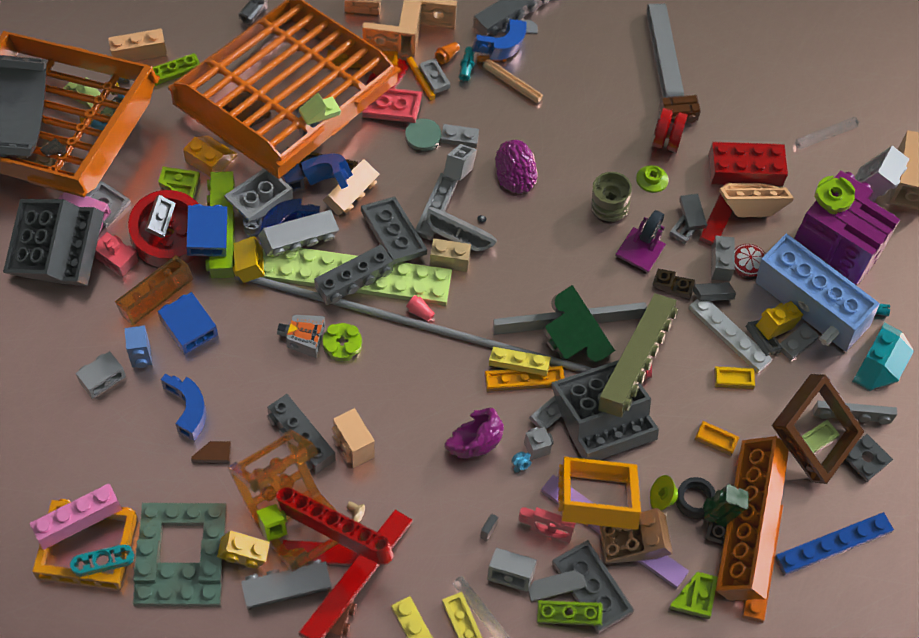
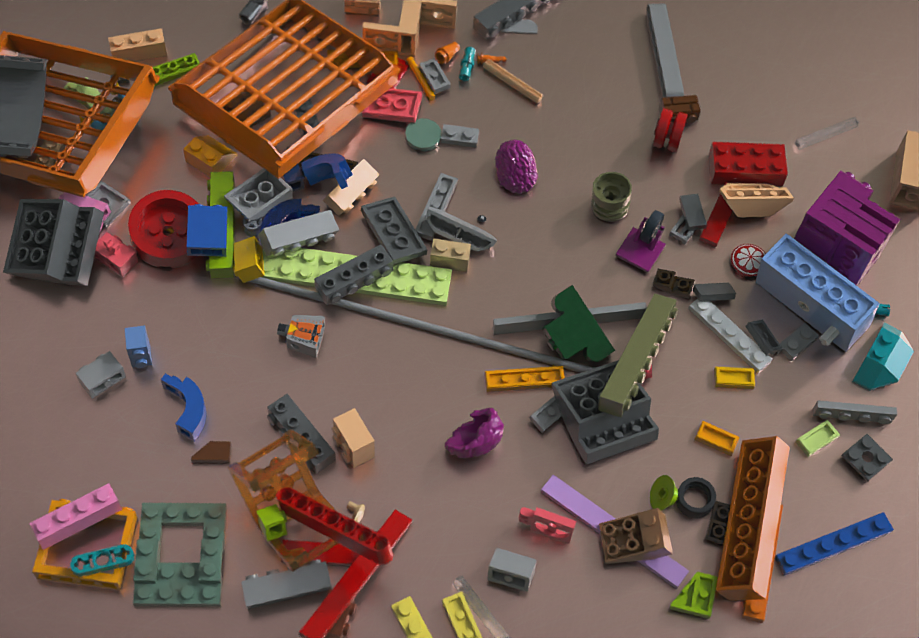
(53, 148): clear smoke tile -> none
(154, 290): clear orange brick -> none
(160, 216): plate -> none
(179, 180): lime wing -> none
(187, 322): blue brick -> none
(243, 549): yellow brick -> none
(319, 109): yellowish green slope -> none
(342, 331): lime plate -> none
(419, 308): coral cone -> none
(459, 162): light grey brick -> none
(489, 527): dark grey tile -> none
(505, 46): blue arch -> none
(519, 361): light yellow plate -> none
(521, 461): medium azure plate -> none
(538, 442): light grey brick -> none
(556, 585): light grey piece -> none
(583, 613): lime tile -> none
(599, 514): light orange window -> none
(599, 582): dark grey plate -> none
(650, 183): lime piece -> none
(723, 258): light grey brick -> none
(725, 505): dark green brick -> none
(779, 319): yellow brick -> none
(795, 443): reddish brown window -> none
(832, 203): lime plate -> none
(883, 171): white brick -> none

